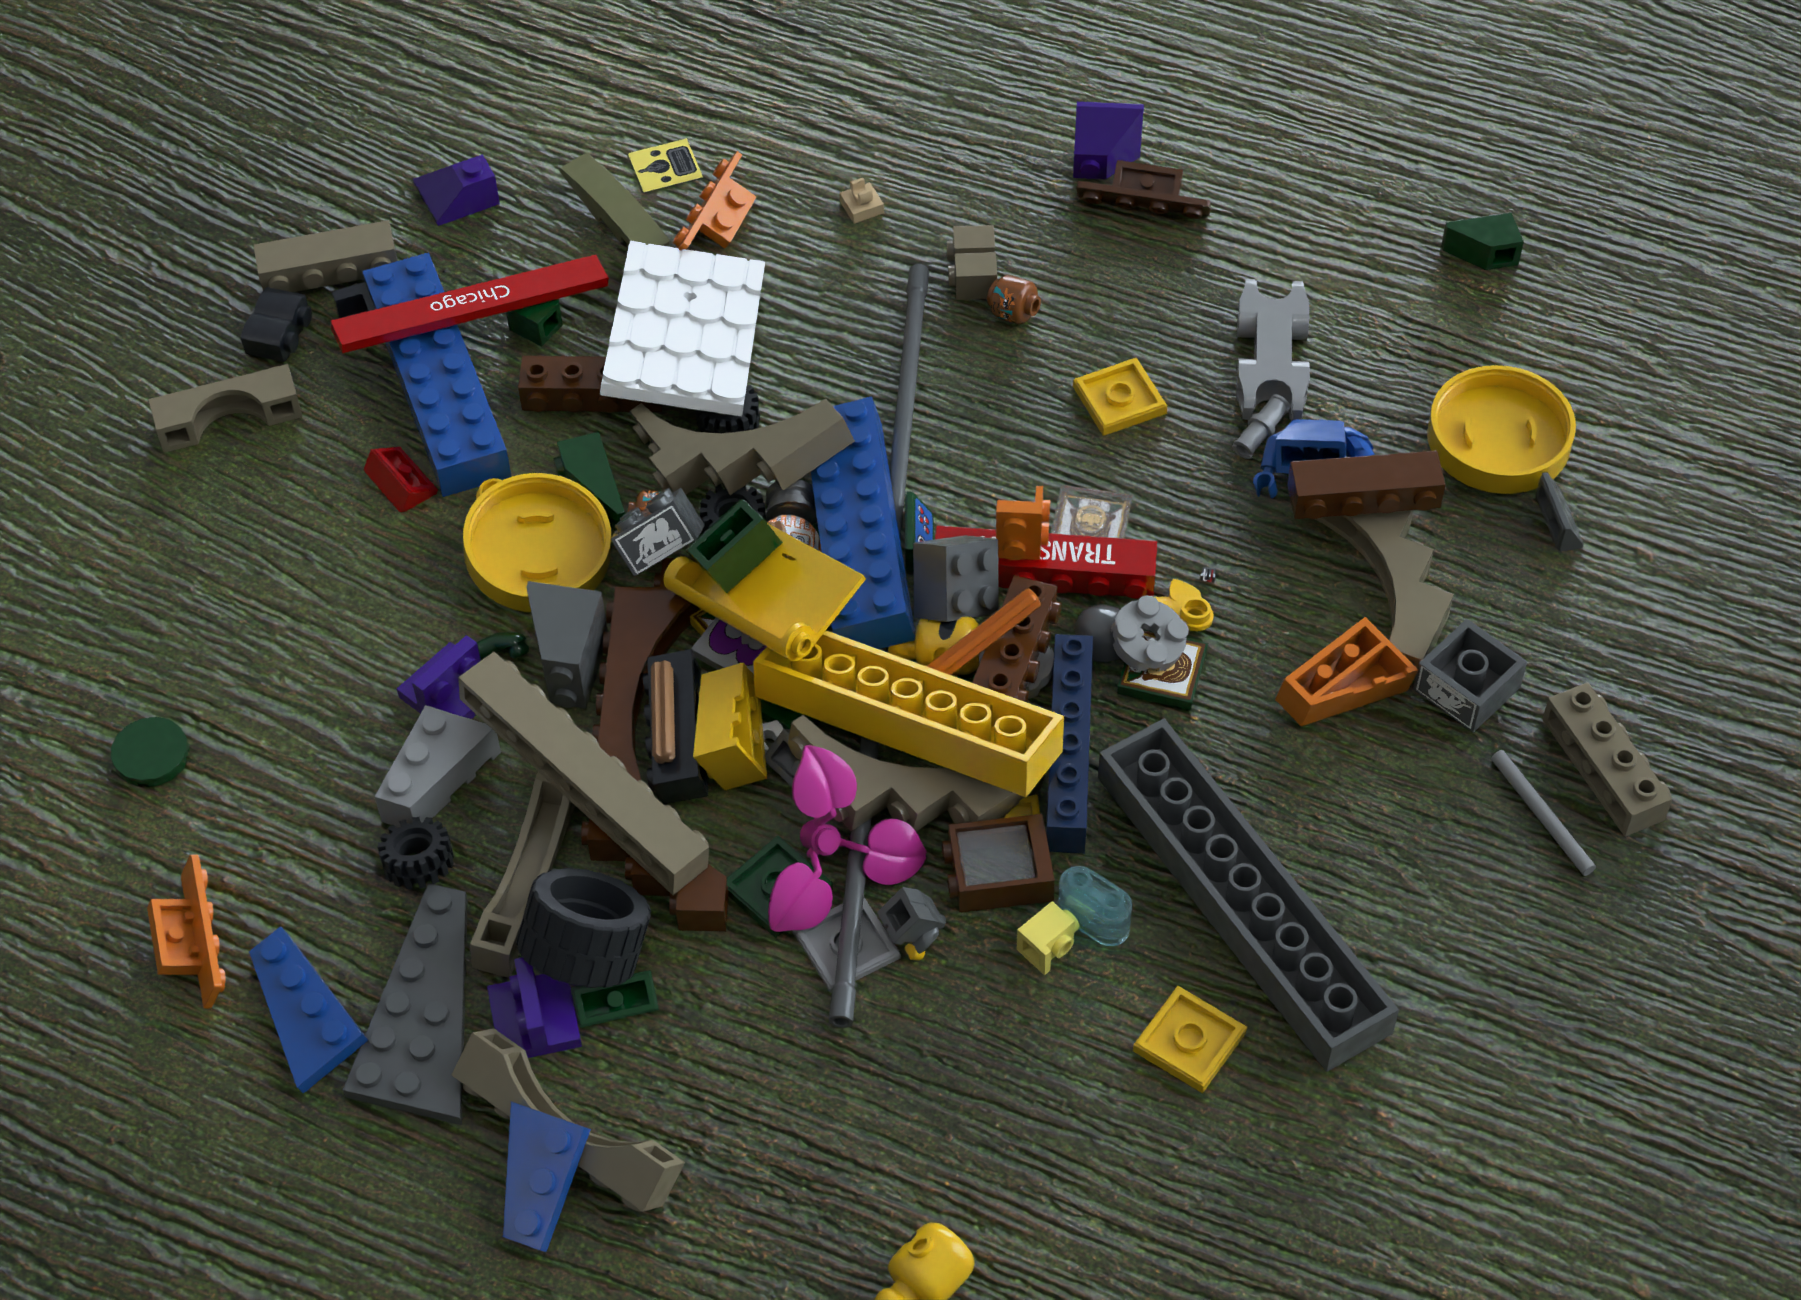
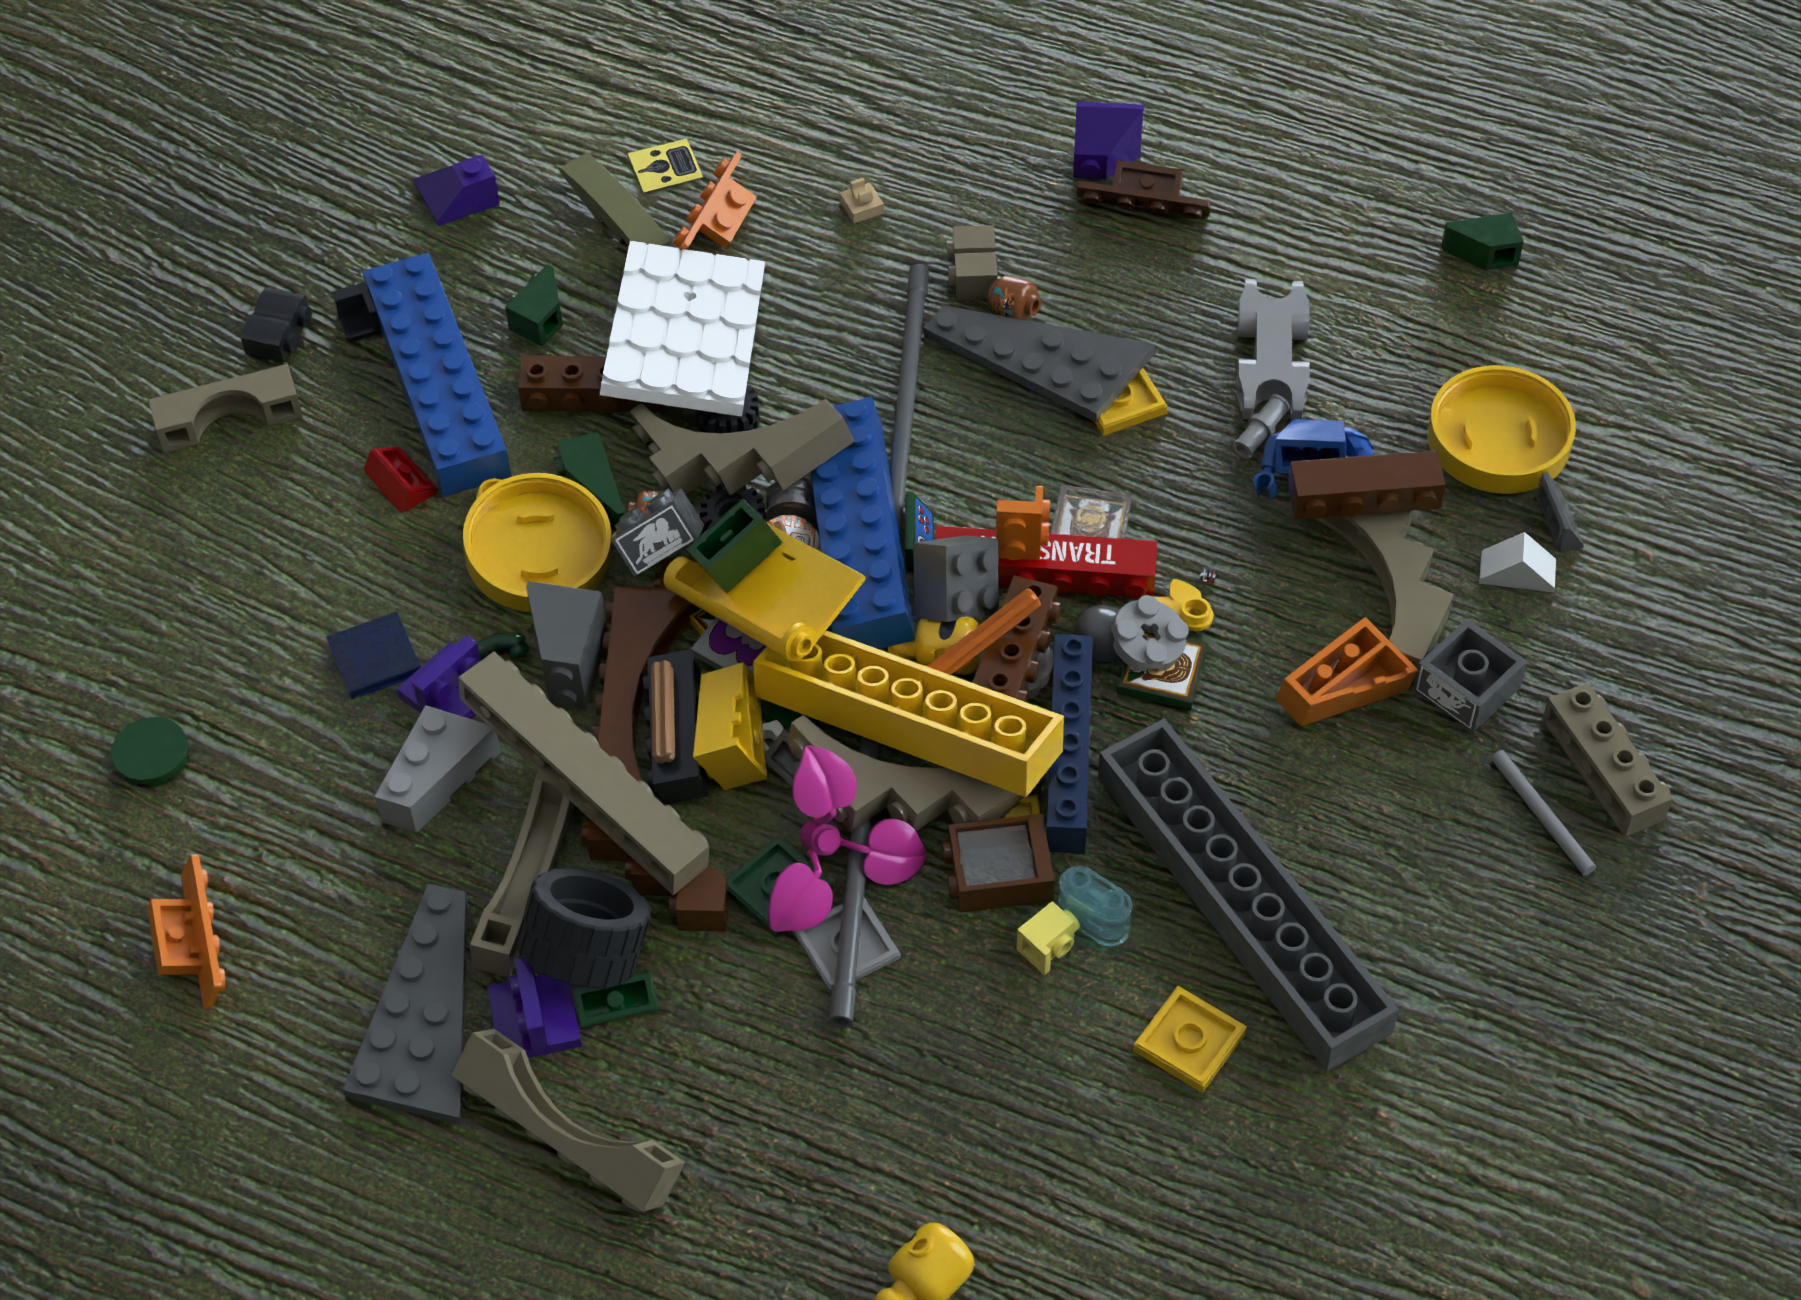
(306, 1013): blue wing -> none
(324, 257): dark tan brick -> none
(373, 655): none -> clear blue tile
(420, 867): black tyre -> none
(468, 303): red tile -> none
(539, 1173): blue wing -> none
(913, 919): dark grey piece -> none
(1058, 362): none -> dark grey wing
(1518, 564): none -> white slope

